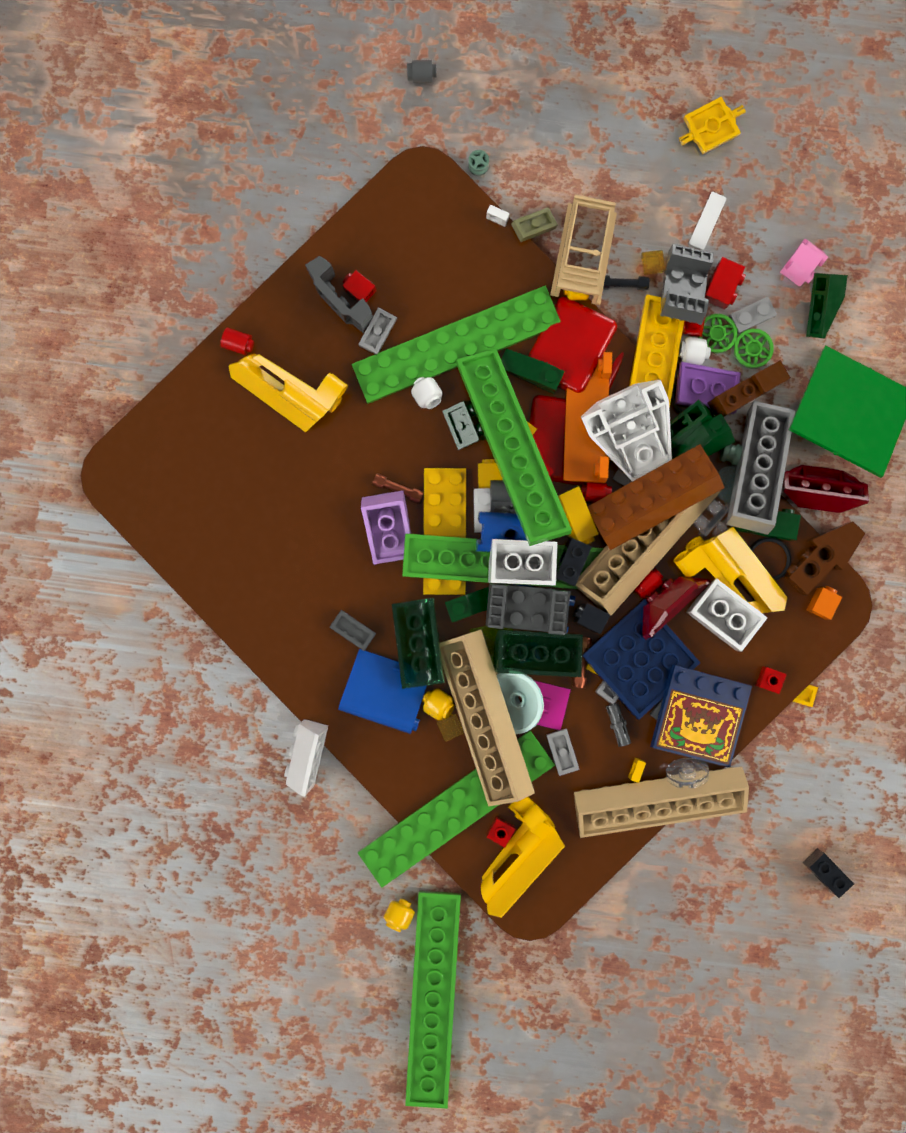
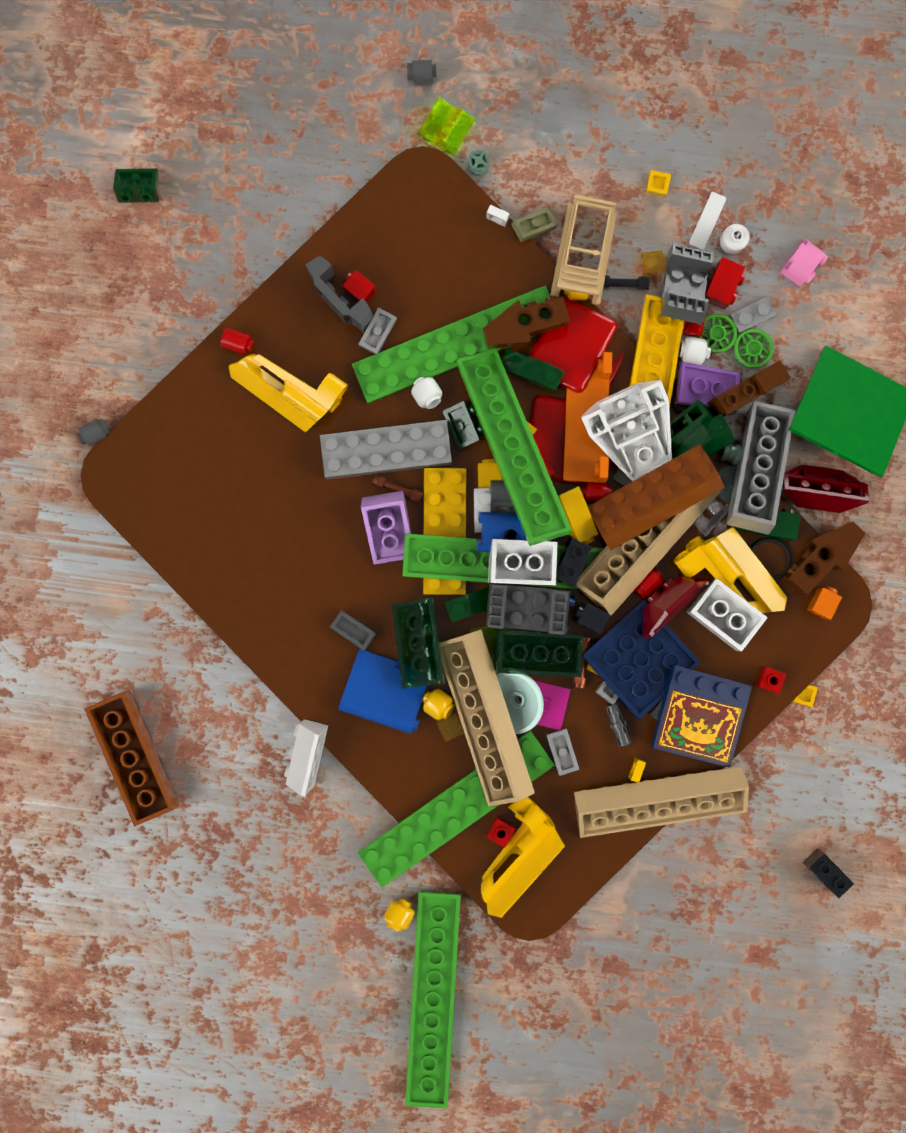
(93, 432): none -> dark grey brick
(131, 757): none -> dark orange brick
(136, 185): none -> dark green bracket
(385, 449): none -> light grey brick
(445, 126): none -> clear neon green slope
(507, 331): none -> reddish brown brick
(658, 183): none -> yellow tile
(687, 772): clear plate -> none
(712, 125): yellow plate -> none
(734, 239): none -> white head
(826, 299): dark green slope -> none

